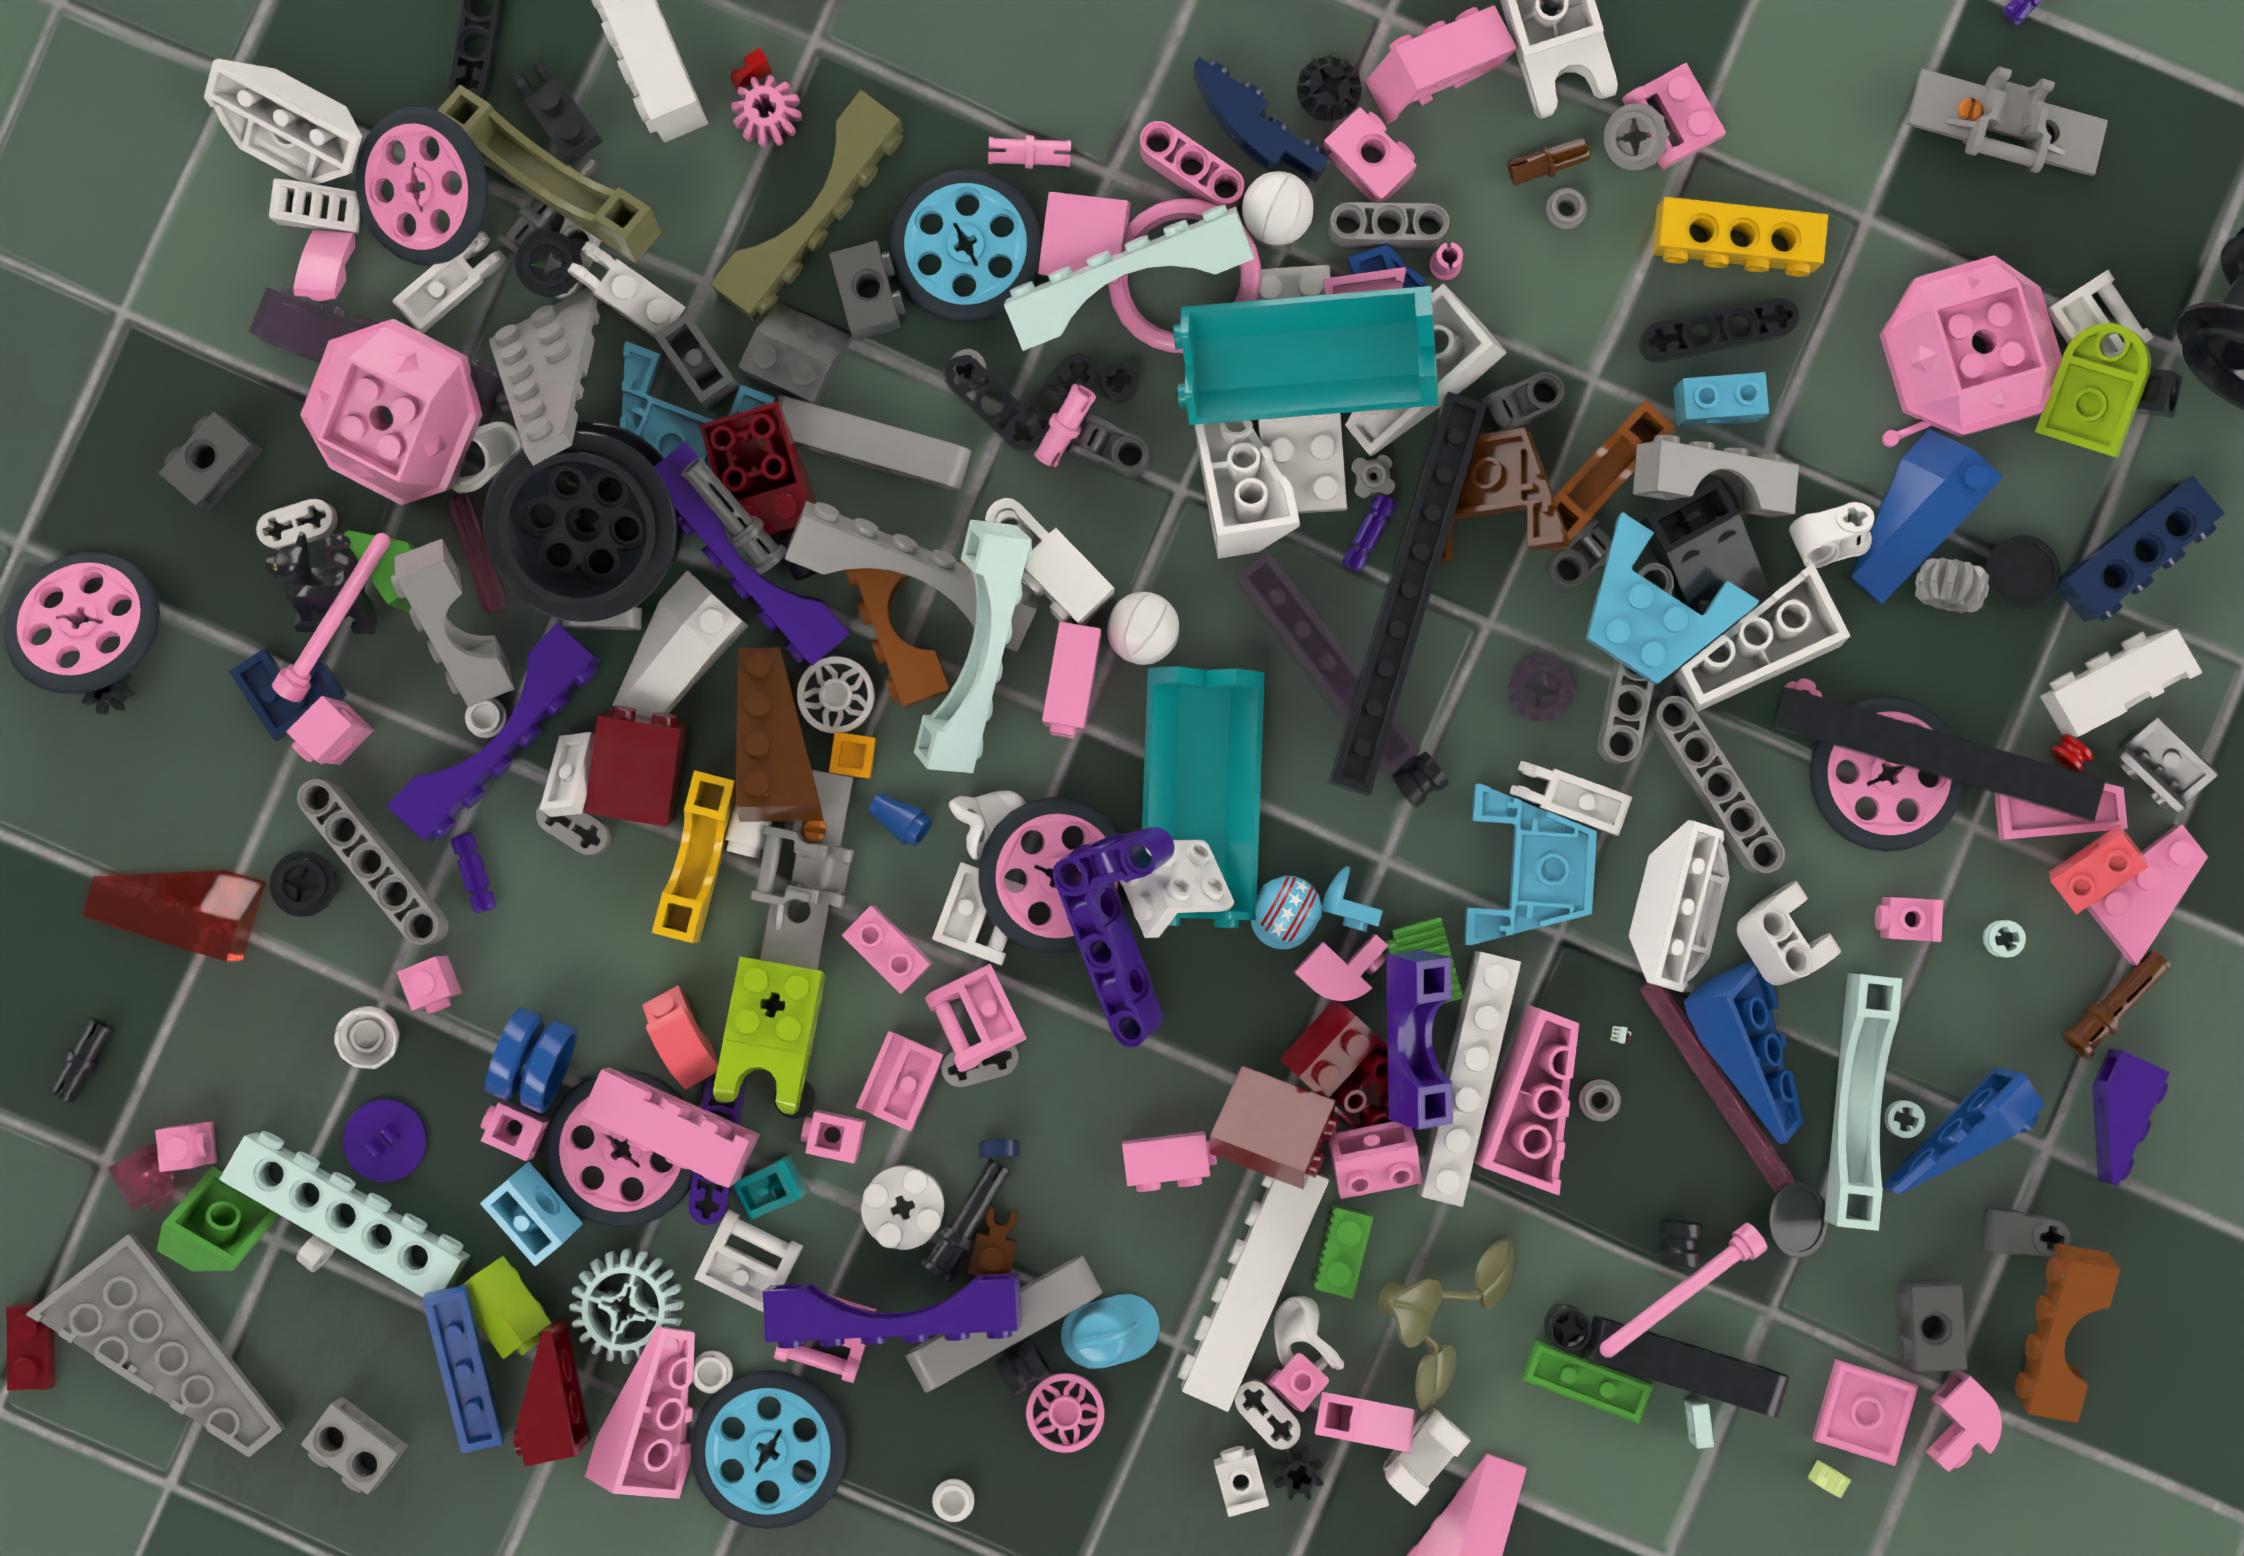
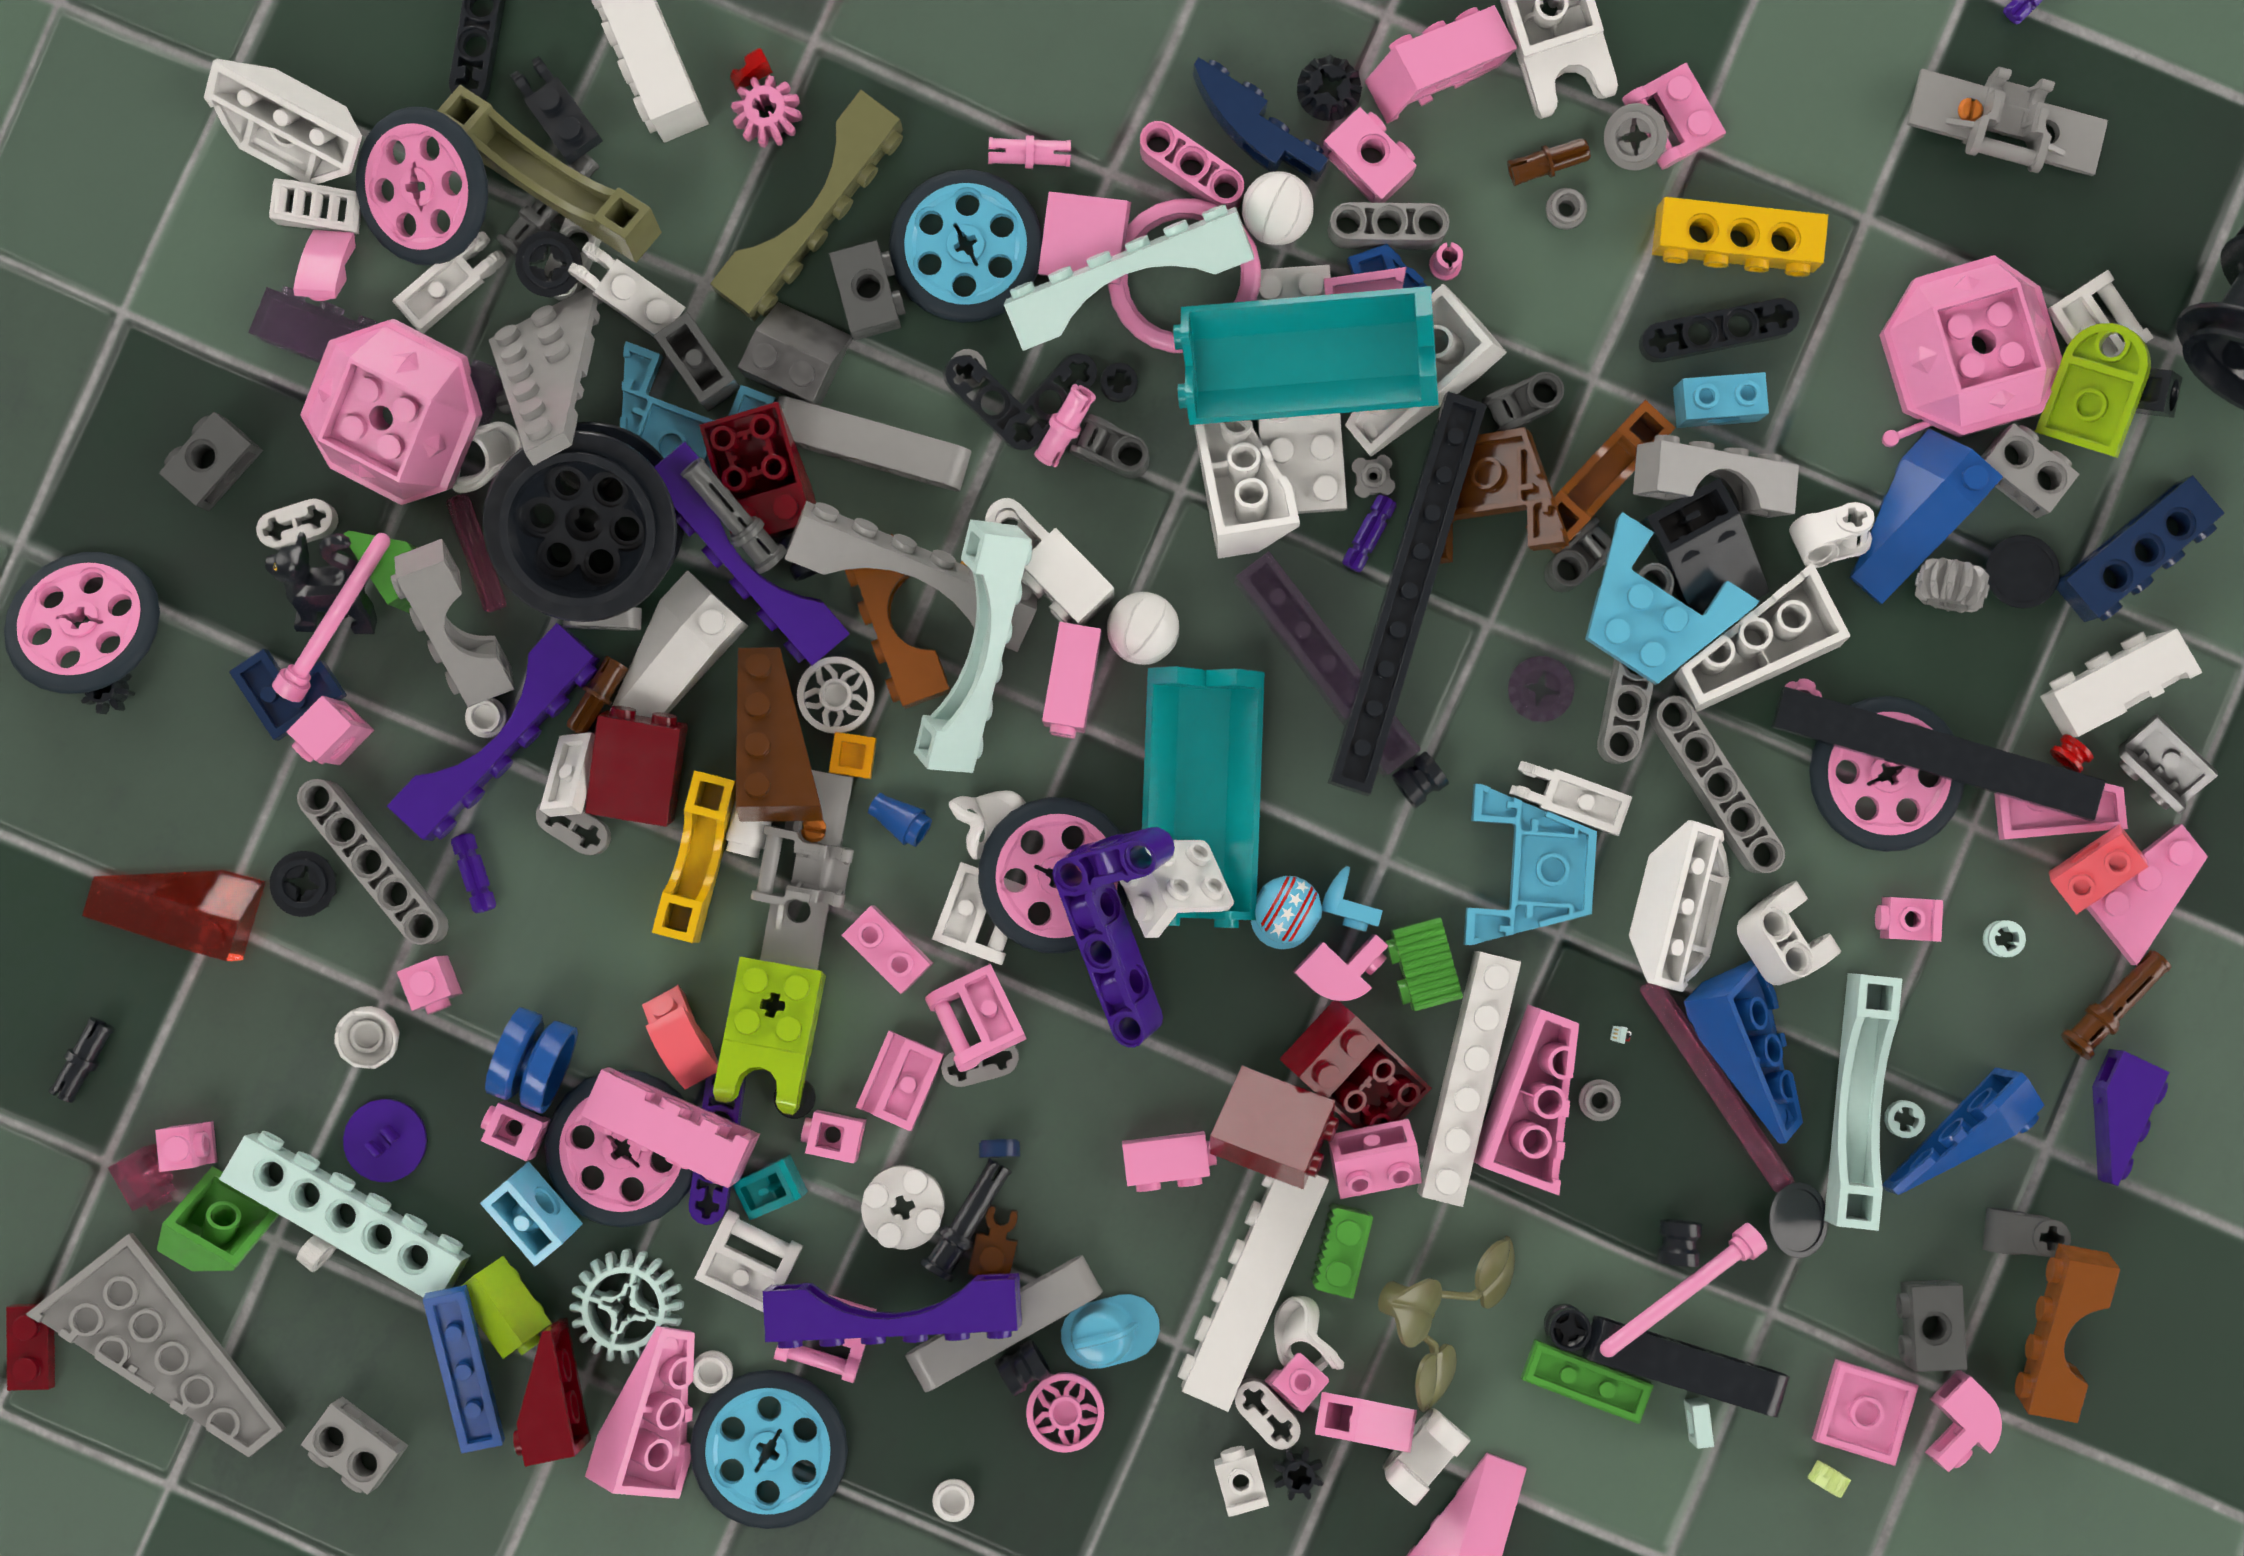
(597, 694): none -> reddish brown axle
(1416, 1084): dark purple arch -> none
(2021, 480): none -> light grey brick

